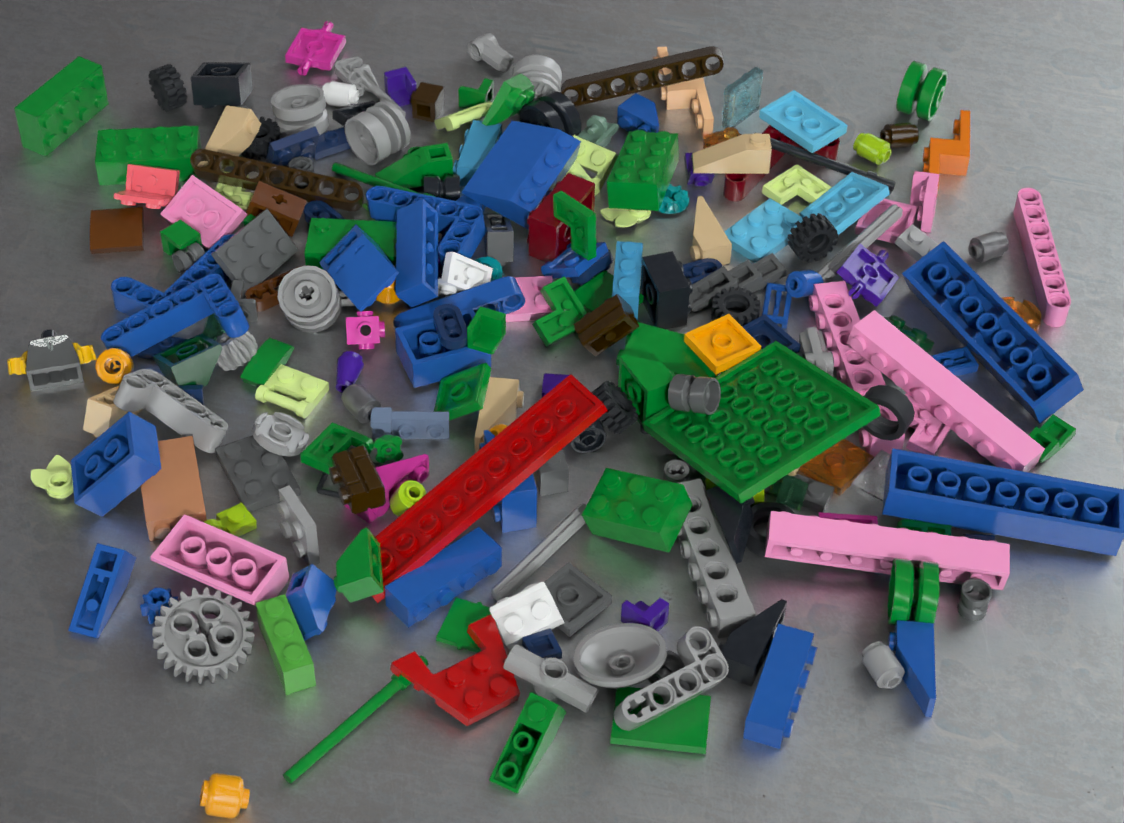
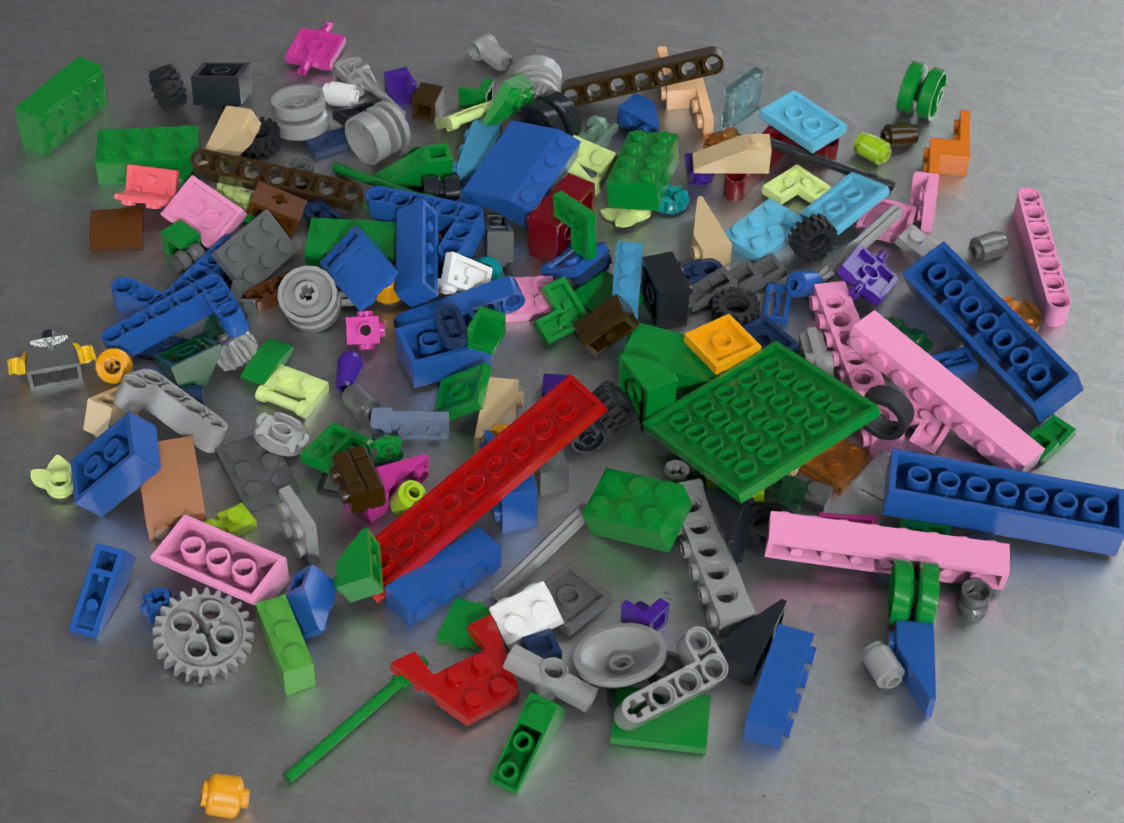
(293, 146): dark blue plate -> none
(694, 393): dark grey wheel -> none

